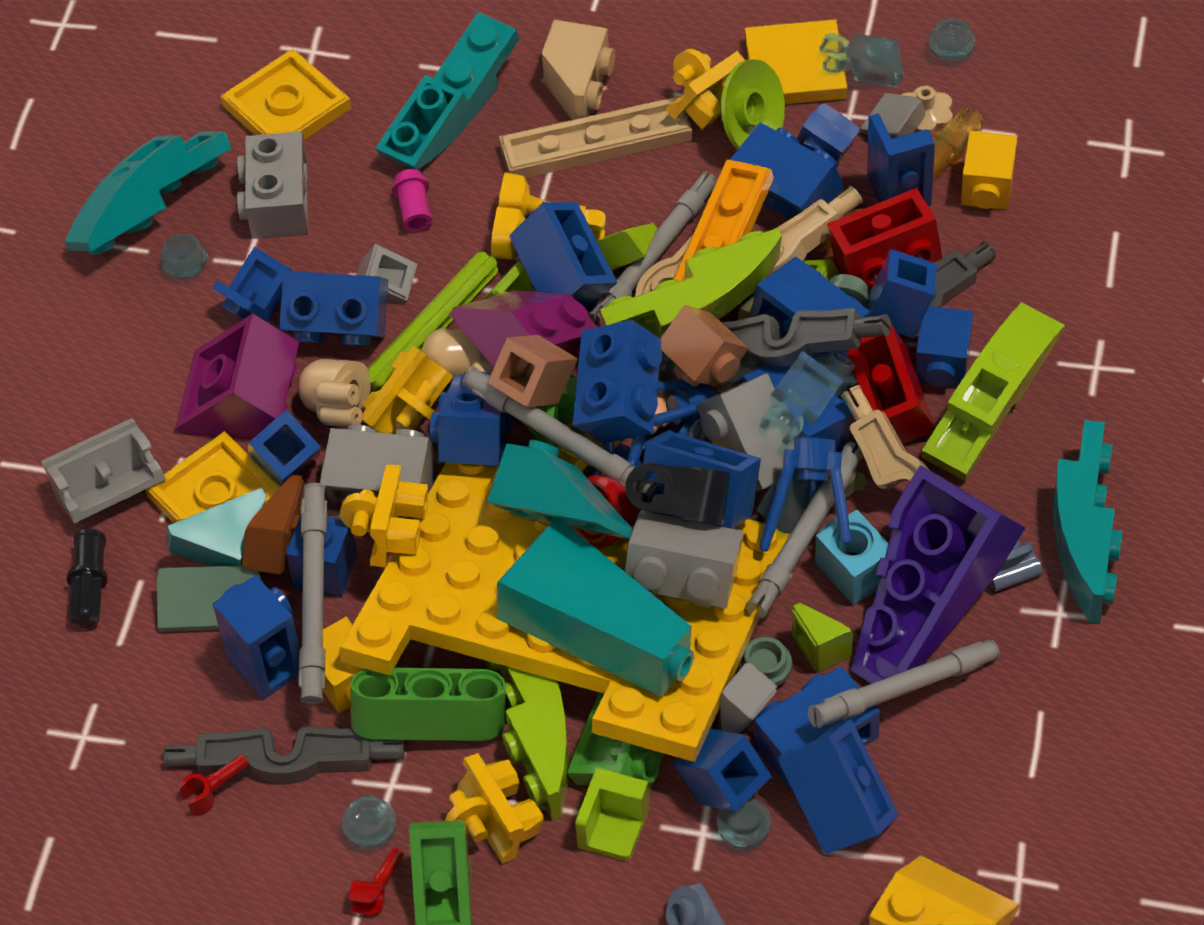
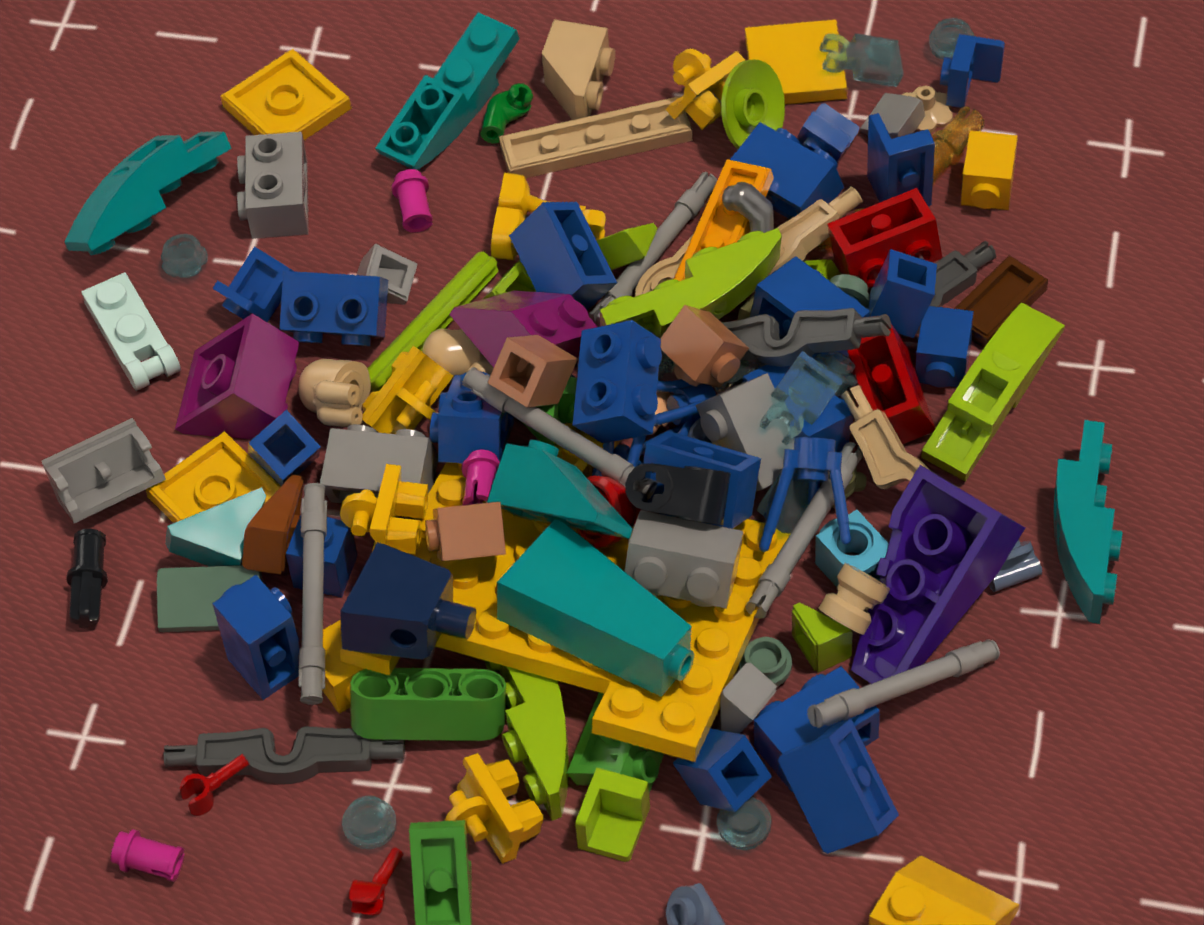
(130, 331): none -> light aqua plate
(147, 855): none -> dark pink pin
(402, 607): none -> dark blue torso
(466, 531): none -> nougat brick
(480, 473): none -> dark pink pin
(505, 109): none -> green arm
(751, 204): none -> flat silver arm
(855, 596): none -> tan wheel
(972, 59): none -> blue bracket
(1000, 295): none -> reddish brown tile

